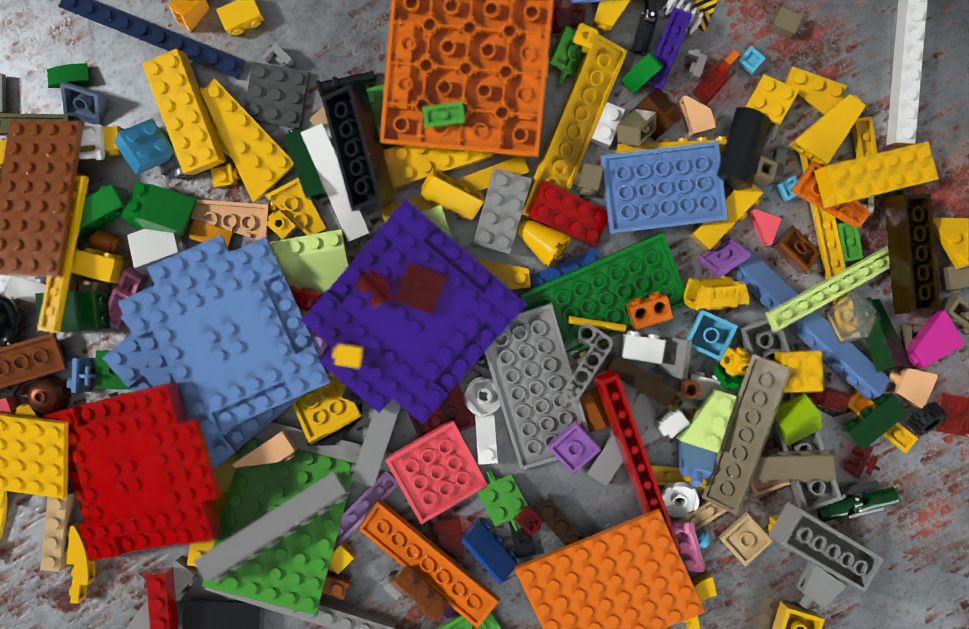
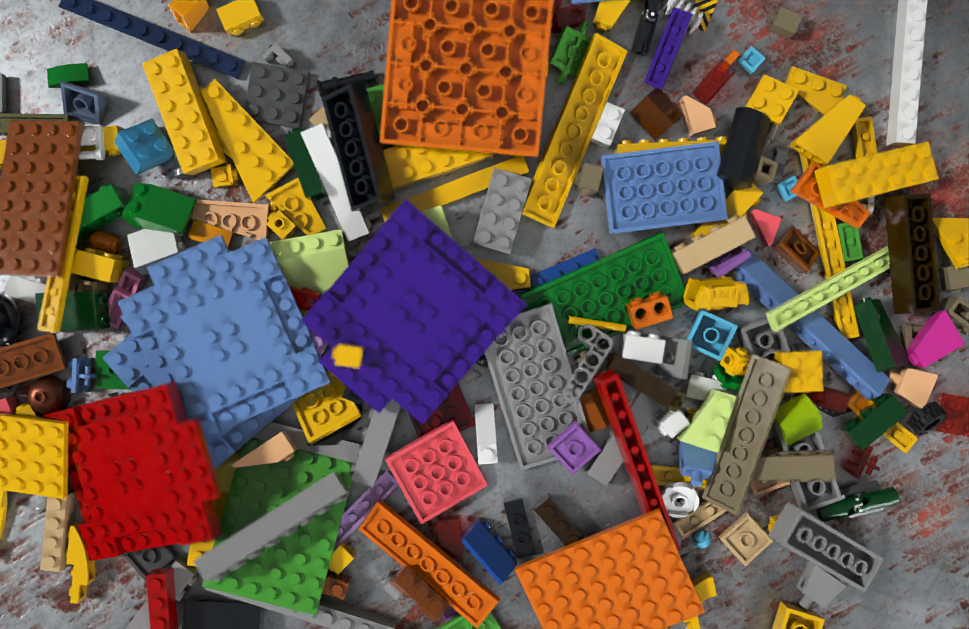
(149, 559): none -> dark grey plate
(377, 286): clear red hips -> none
(420, 288): clear red tile -> none
(444, 114): bright green plate -> none
(452, 194): yellow brick -> none
(472, 399): white plate -> none
(502, 499): bright green plate -> none
(528, 521): dark red bracket -> none
(543, 241): yellow cone -> none
(568, 214): red plate -> none
(585, 37): yellow bracket -> none
(636, 127): dark tan brick -> none
(641, 73): green slope -> none
(689, 545): bright pink plate -> none
(694, 390): dark orange brick -> none
(696, 67): light grey bracket -> none
(717, 242): none -> tan brick
(851, 317): clear slope -> none

